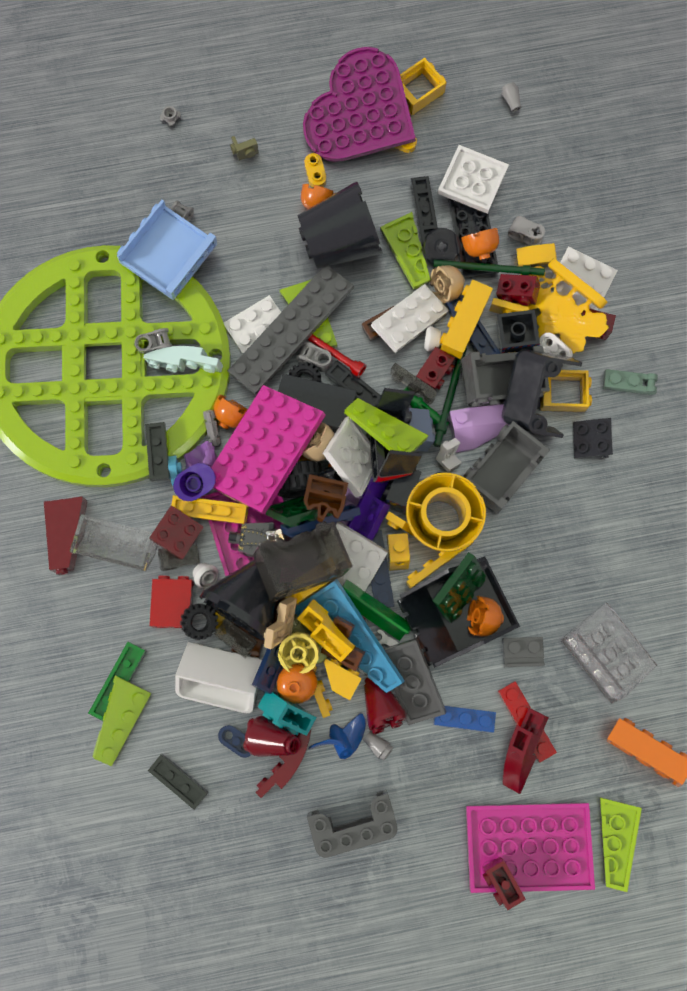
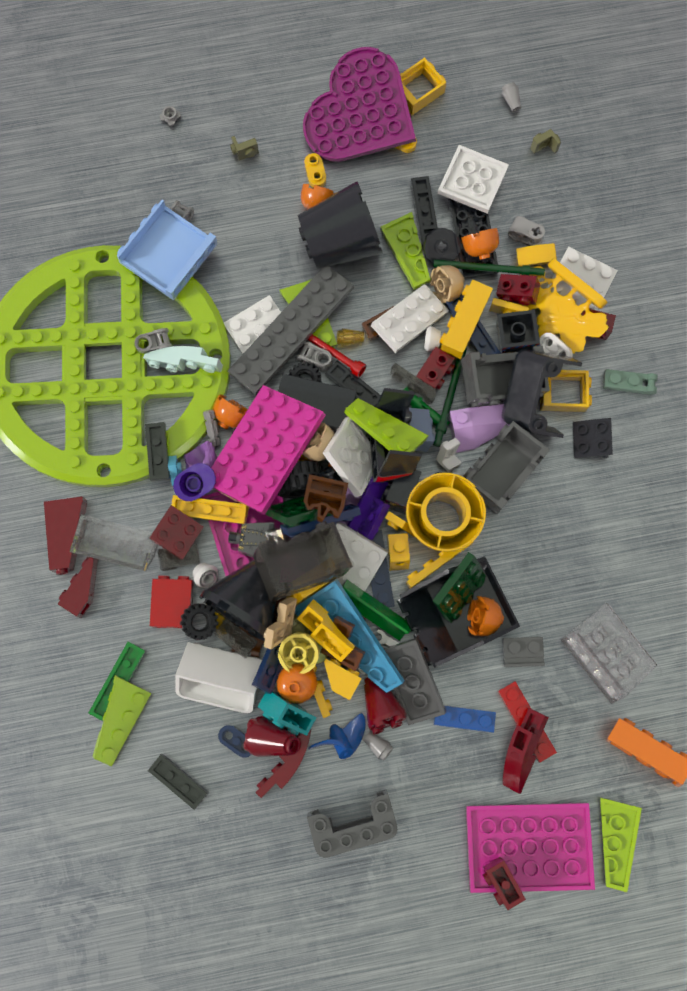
(81, 591): none -> dark red slope
(349, 337): none -> clear yellow cone
(545, 139): none -> olive bracket

